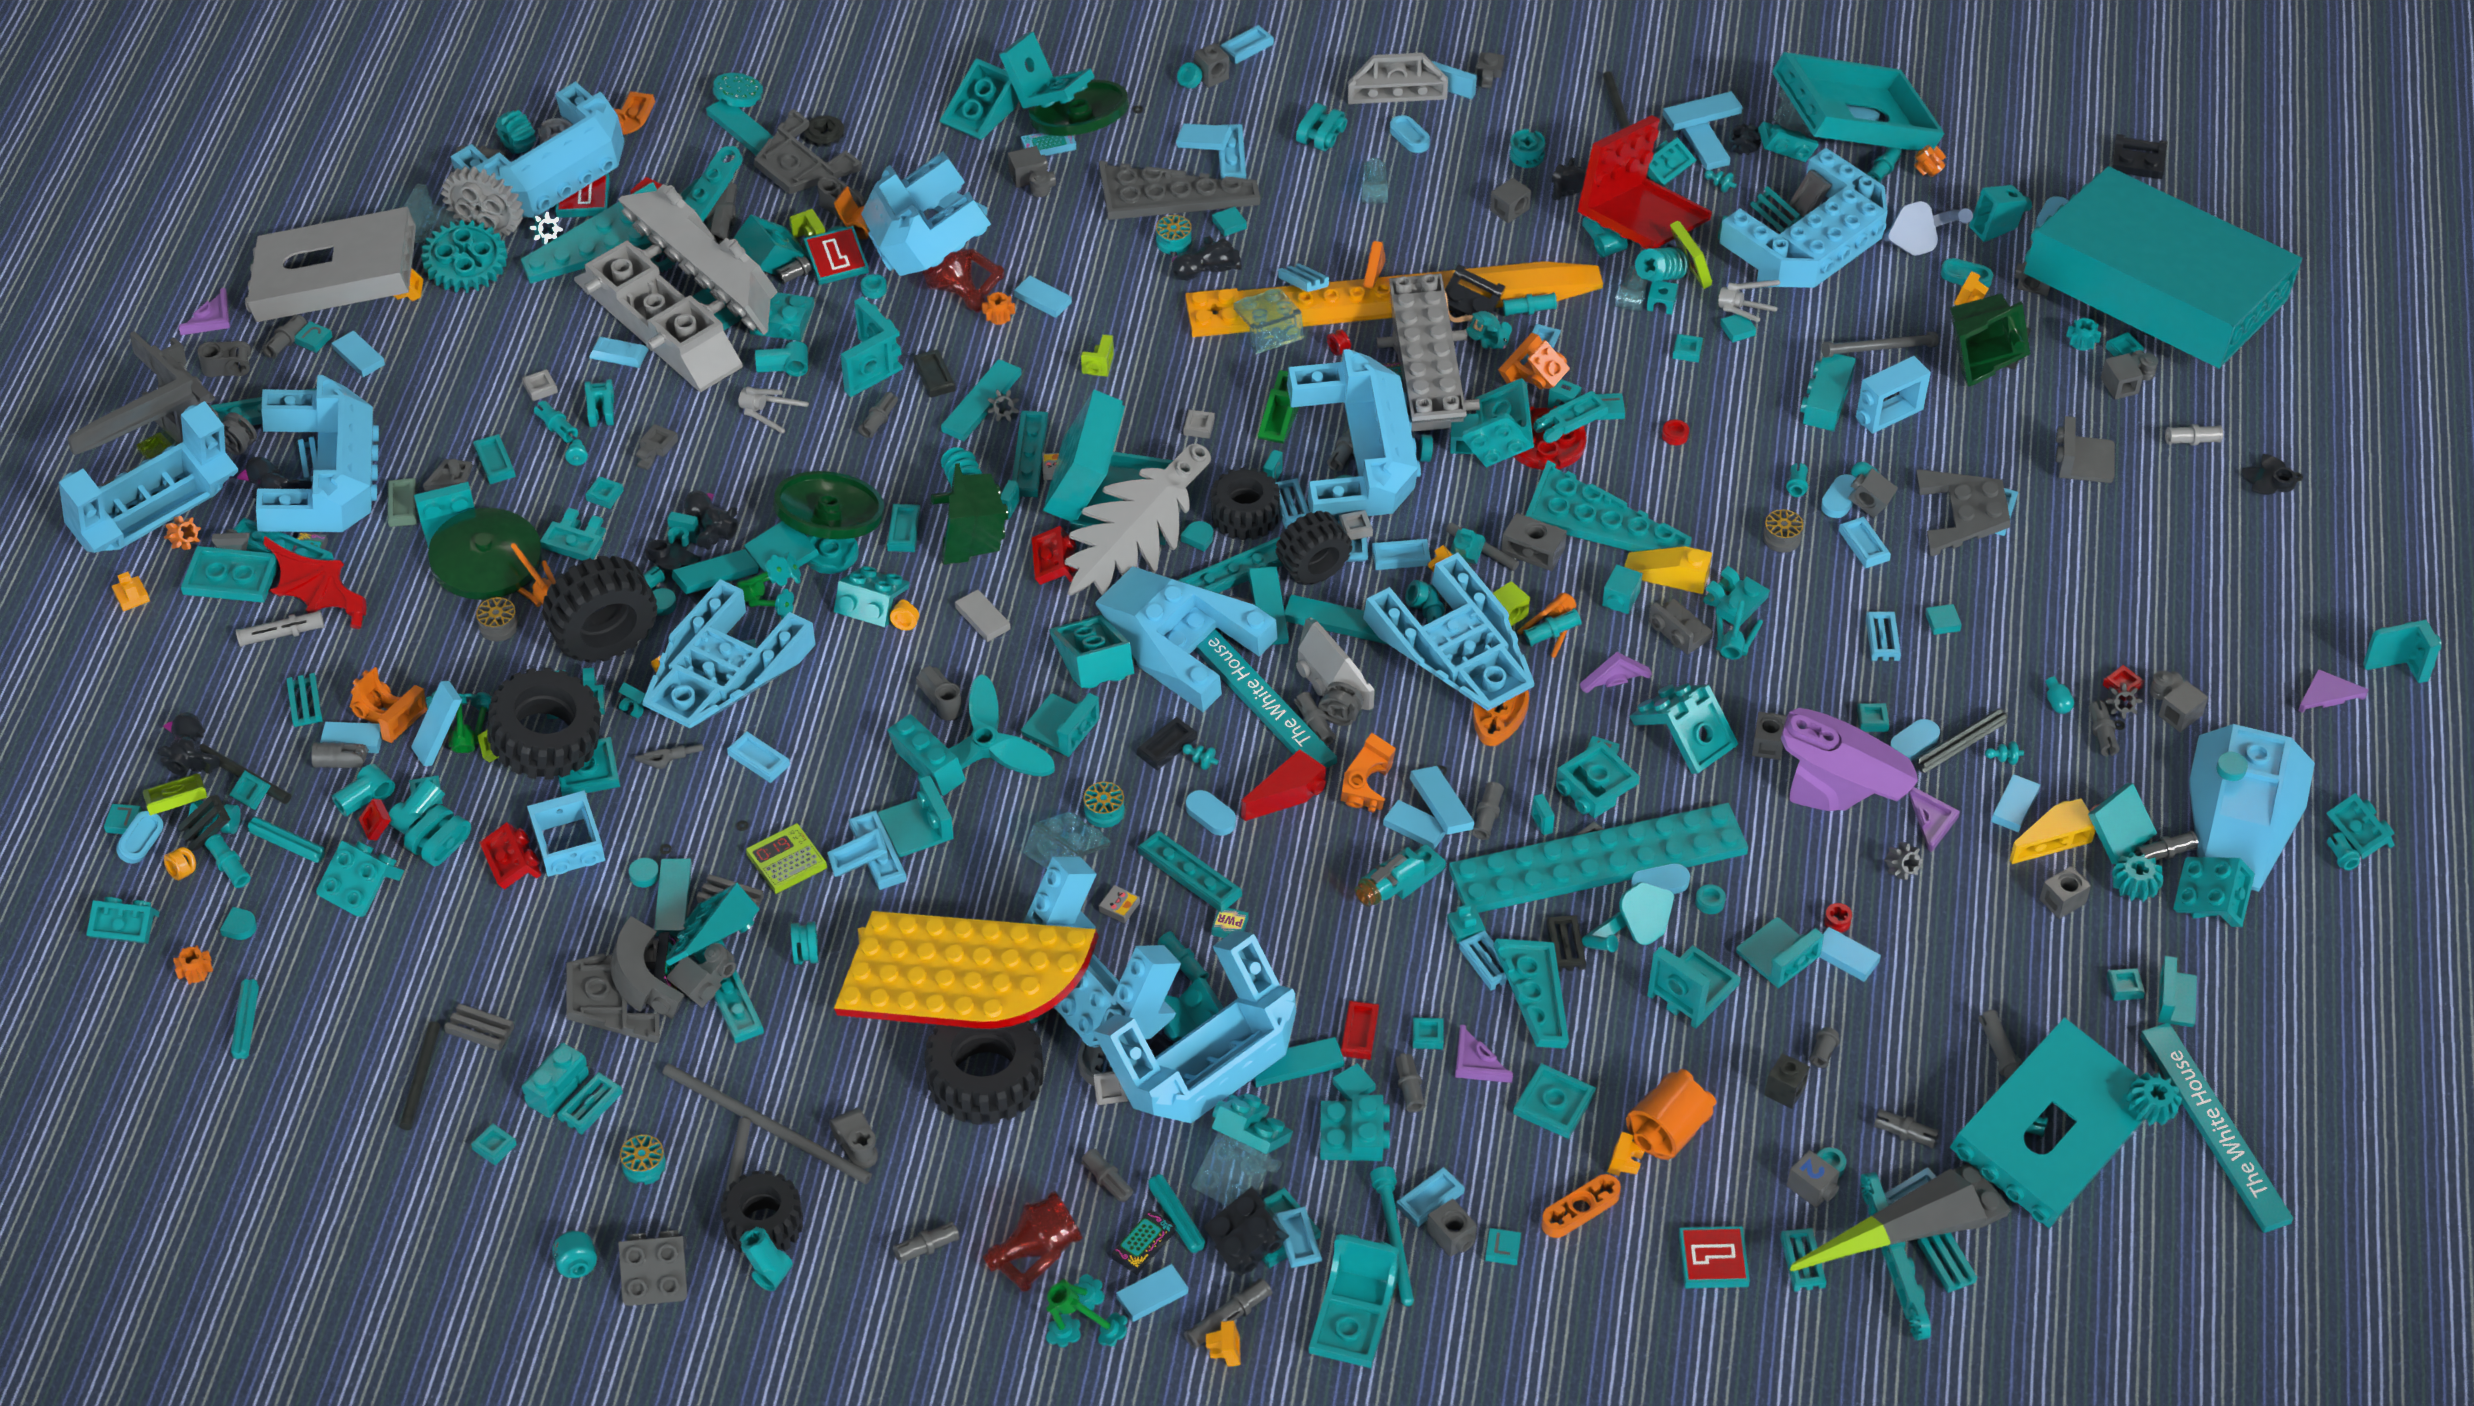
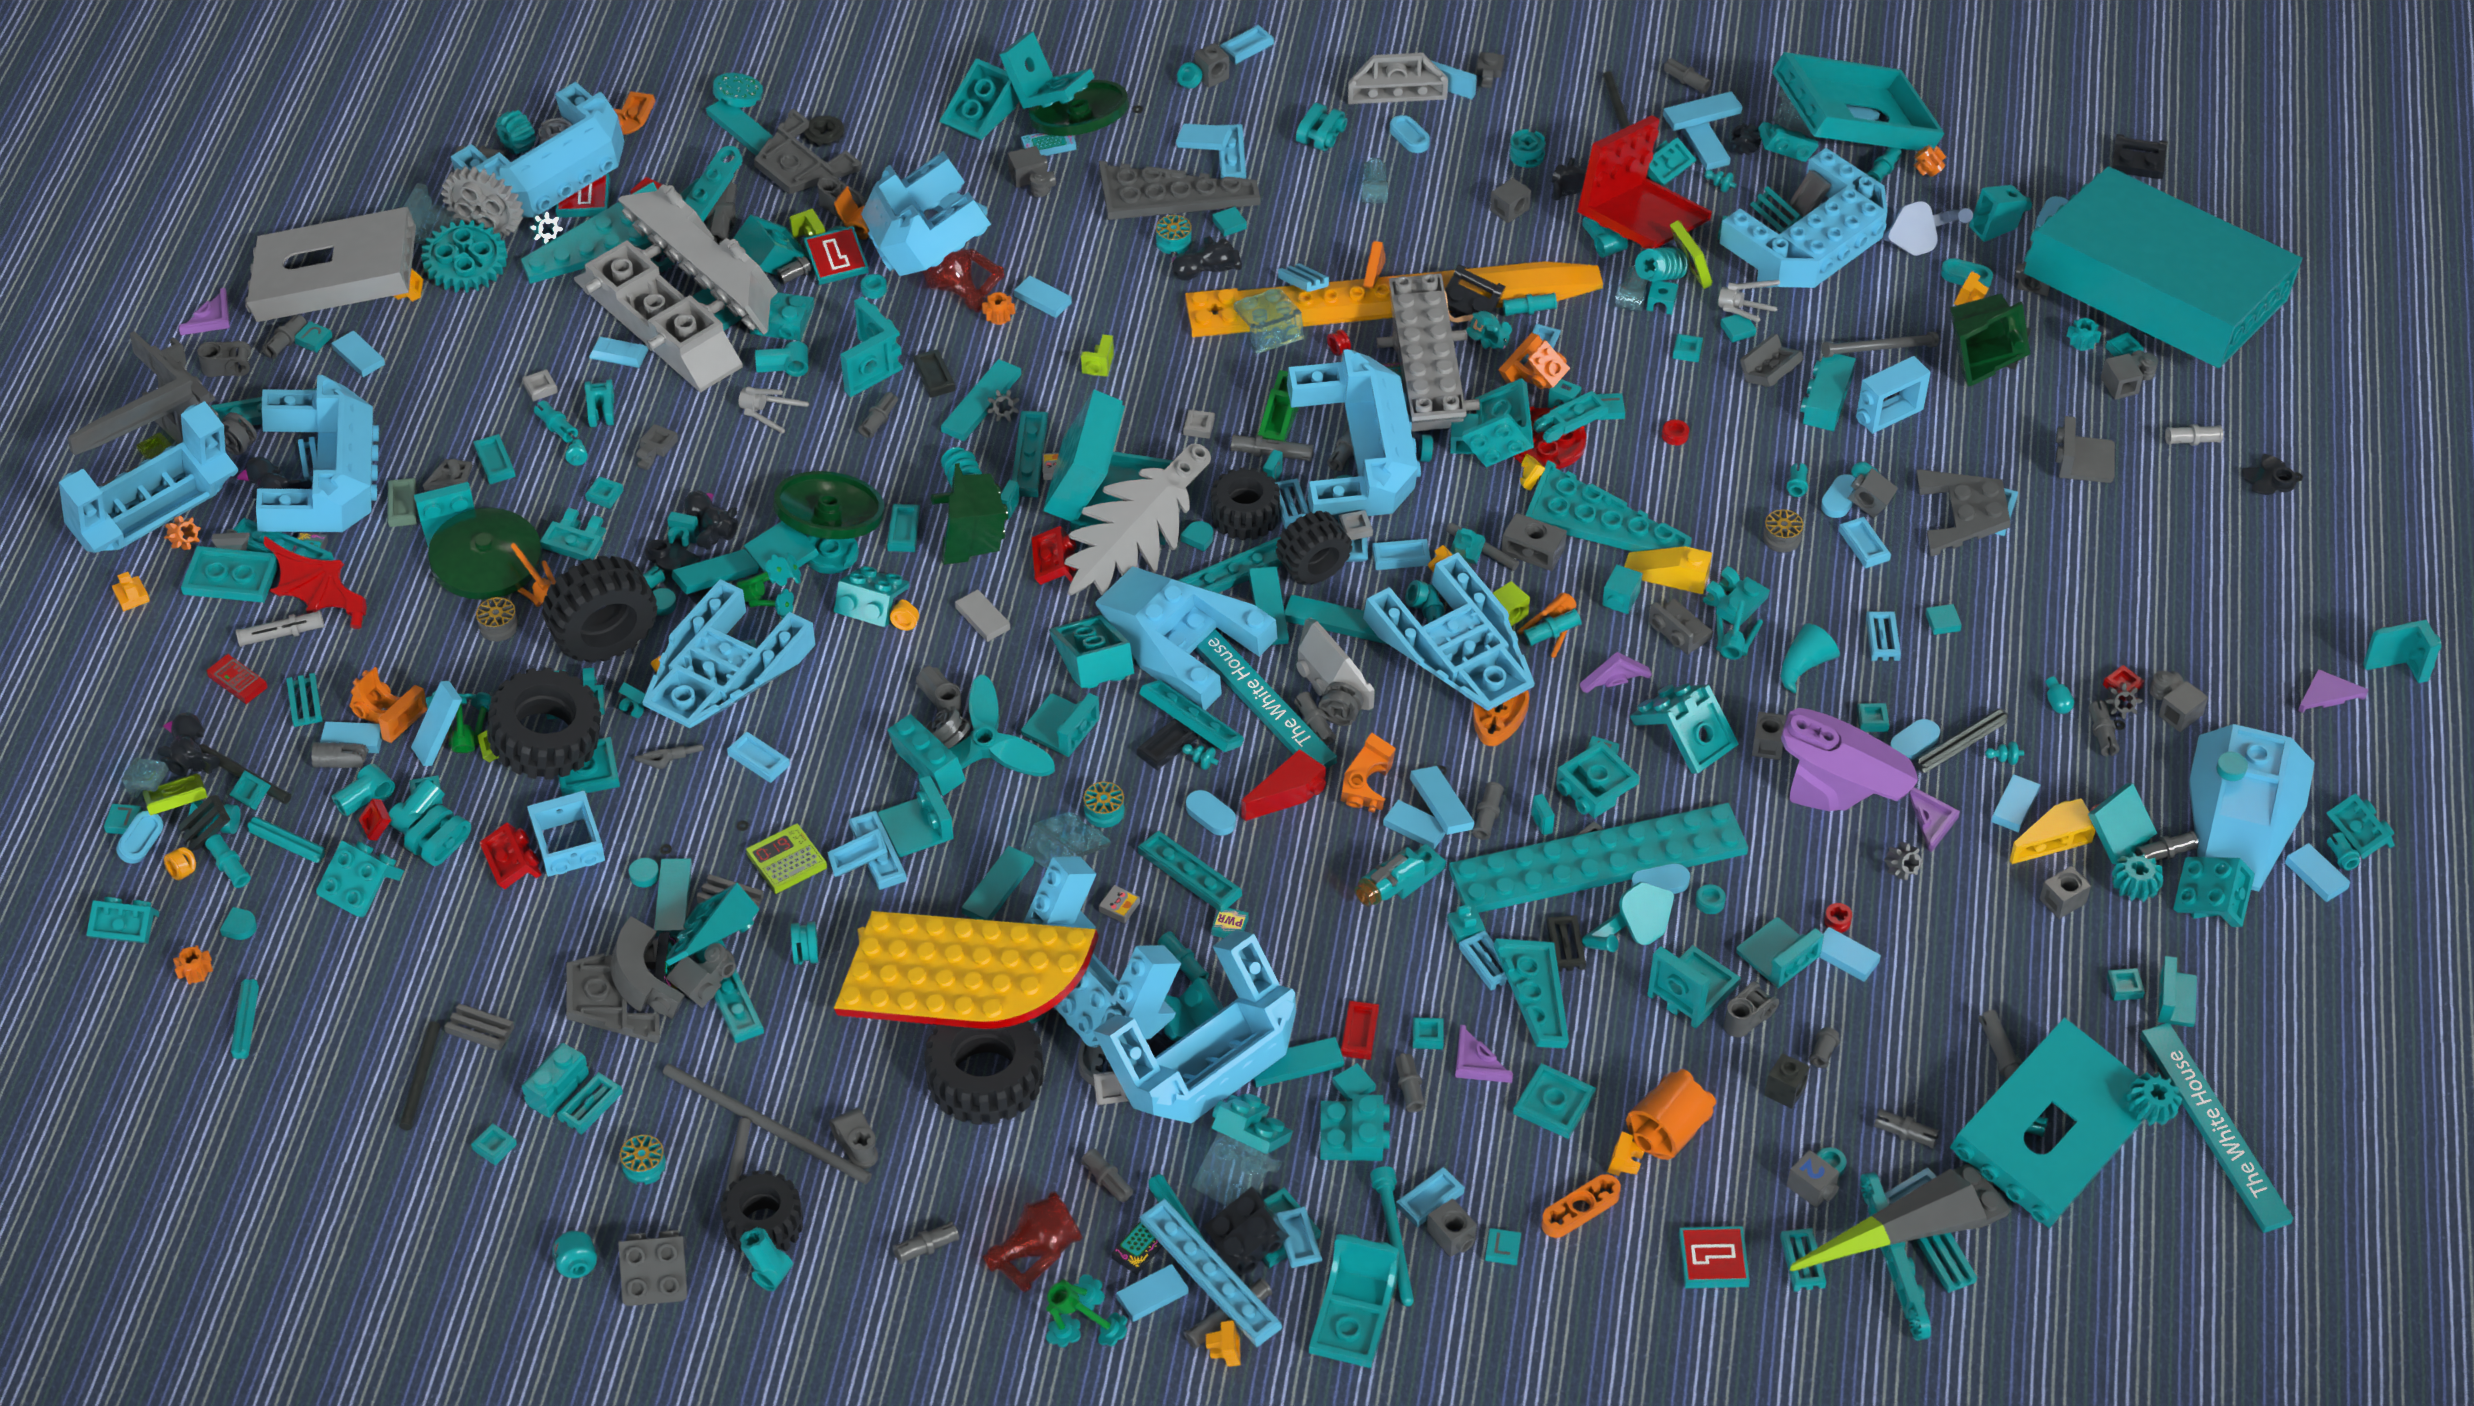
(144, 775): none -> clear light blue bracket
(237, 679): none -> red tile
(948, 726): none -> dark grey wheel
(998, 884): none -> teal tile
(1192, 715): none -> teal tile
(1211, 1272): none -> medium azure tile
(1261, 446): none -> dark grey pin
(1531, 472): none -> yellow tile
(1687, 75): none -> dark grey axle
(1748, 1010): none -> dark grey piece
(1769, 362): none -> dark grey bracket
(1808, 650): none -> teal hat
(2317, 872): none -> medium azure tile

